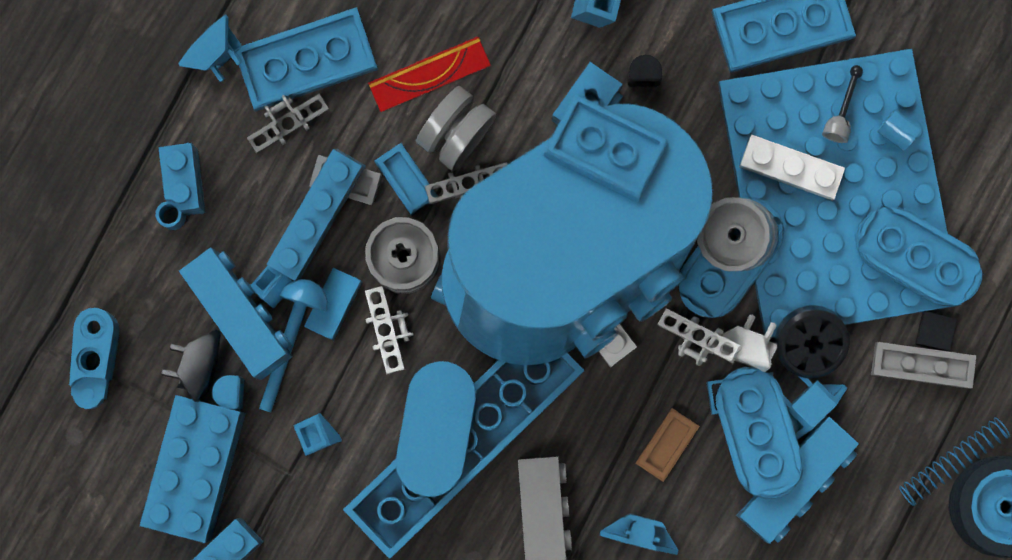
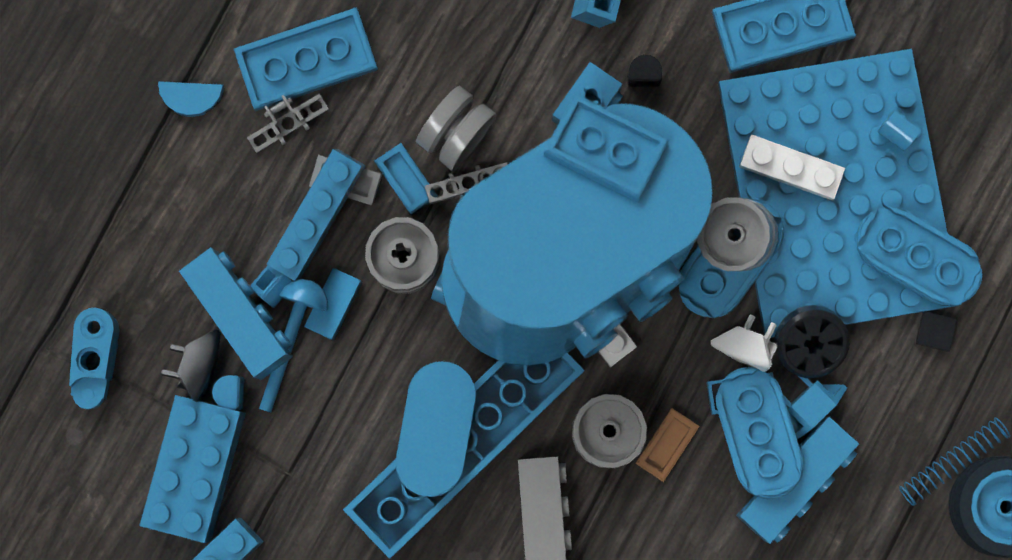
(180, 183): dark azure hinge -> none
(190, 98): none -> dark azure tile
(213, 49): dark azure piece -> none
(316, 434): dark azure slope -> none
(387, 319): white piece -> none
(429, 74): red sticker -> none
(612, 451): none -> light grey wheel
(641, 532): dark azure piece -> none
(713, 347): white piece -> none
(838, 128): hinge -> none
(923, 365): light grey plate -> none

